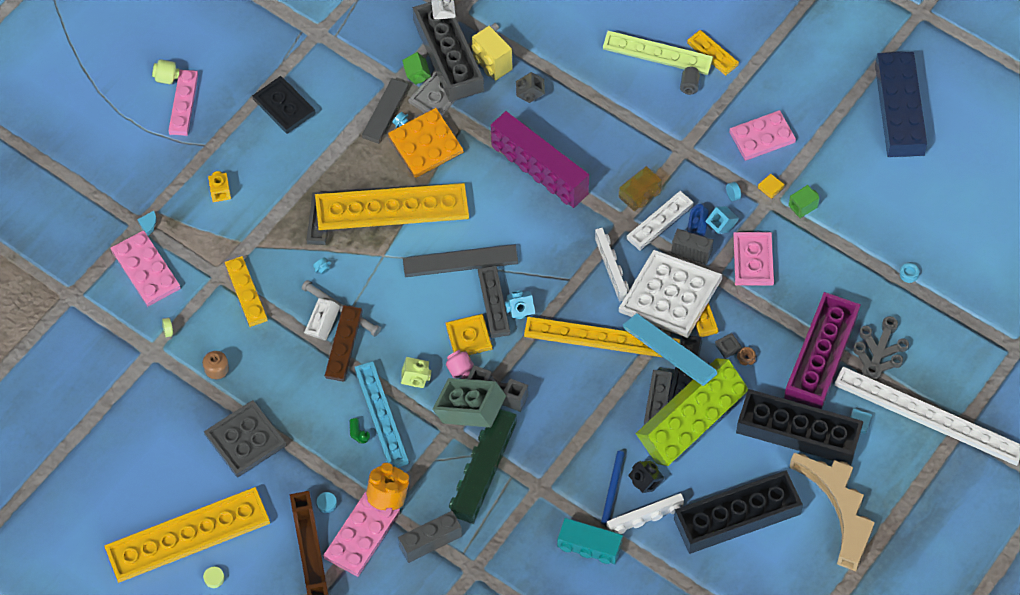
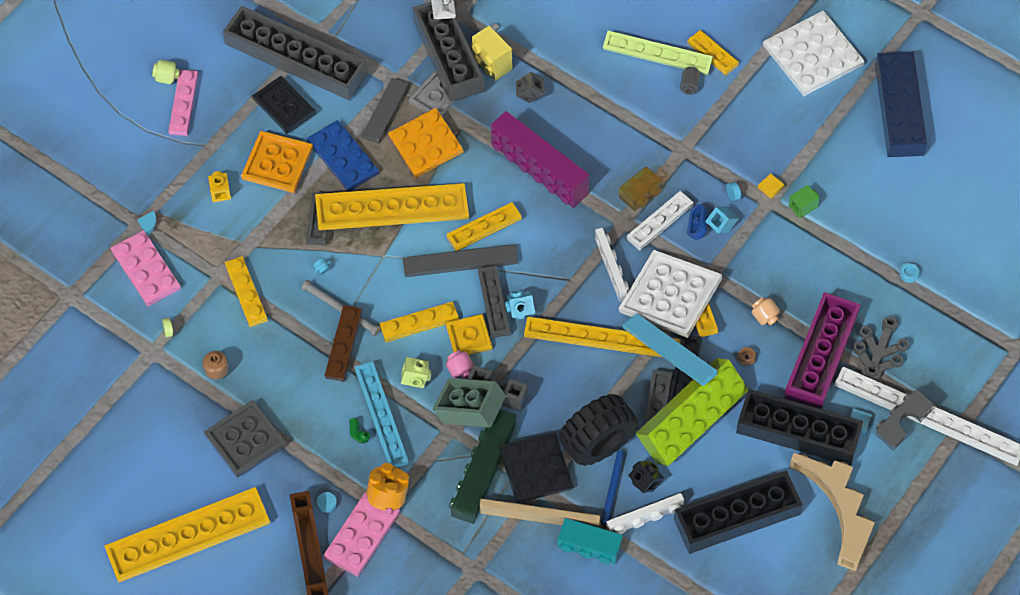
(213, 577): yellowish green tile -> none
(277, 161): none -> light orange plate
(295, 52): none -> dark grey brick
(322, 319): white slope -> none
(343, 156): none -> blue plate
(400, 119): medium azure plate -> none
(416, 68): bright green brick -> none
(418, 322): none -> yellow plate
(430, 536): dark grey brick -> none
(484, 226): none -> yellow plate
(535, 467): none -> black plate
(535, 513): none -> tan tile
(598, 429): none -> black tyre
(692, 246): dark grey brick -> none
(728, 345): dark grey tile -> none
(753, 258): bright pink plate -> none
(762, 135): bright pink plate -> none
(765, 311): none -> light nougat head
(813, 53): none -> white plate
(914, 405): none -> dark grey arch

